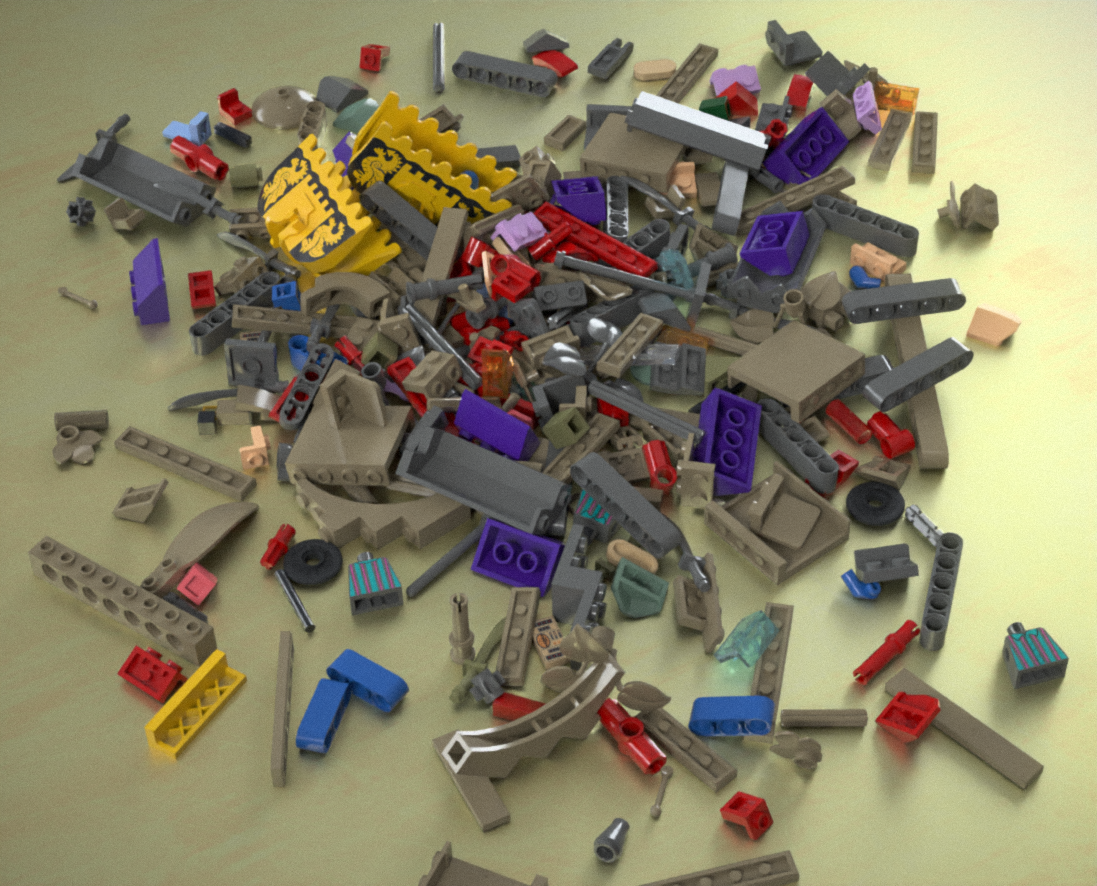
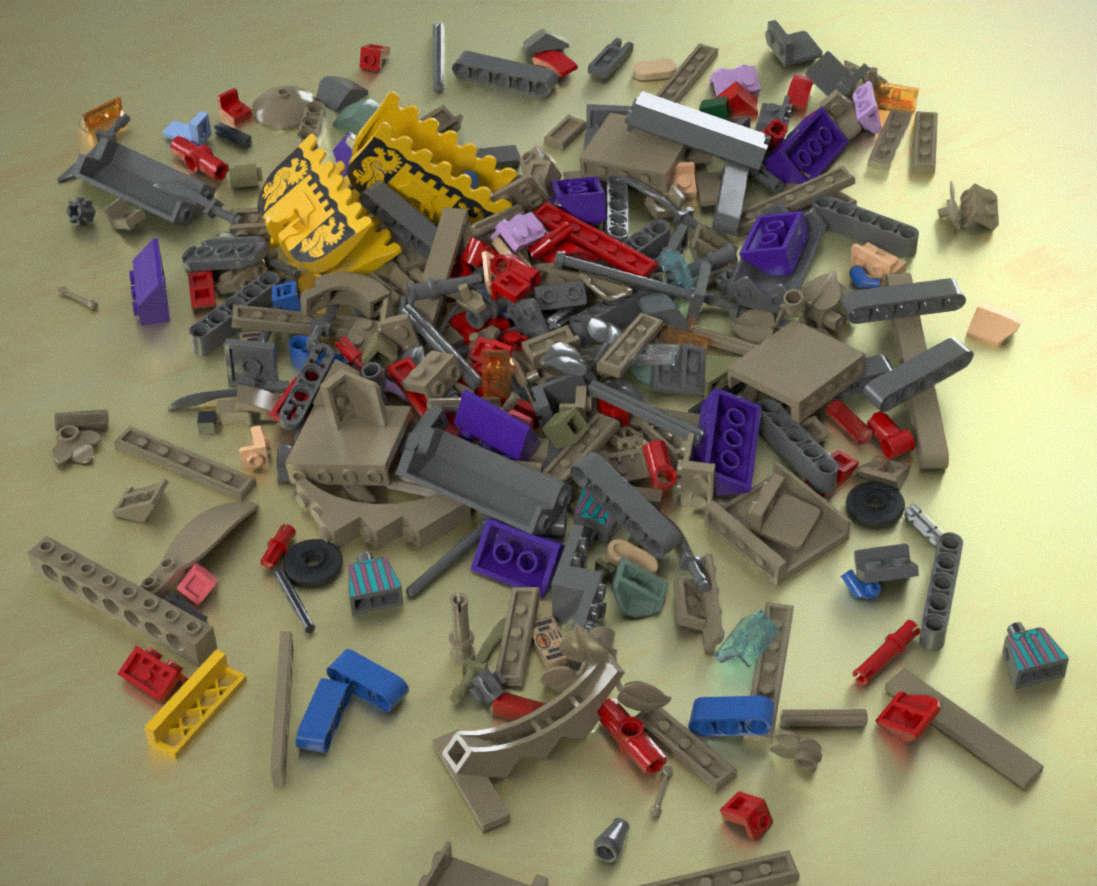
(101, 115): none -> clear orange slope
(226, 253): none -> dark grey tile

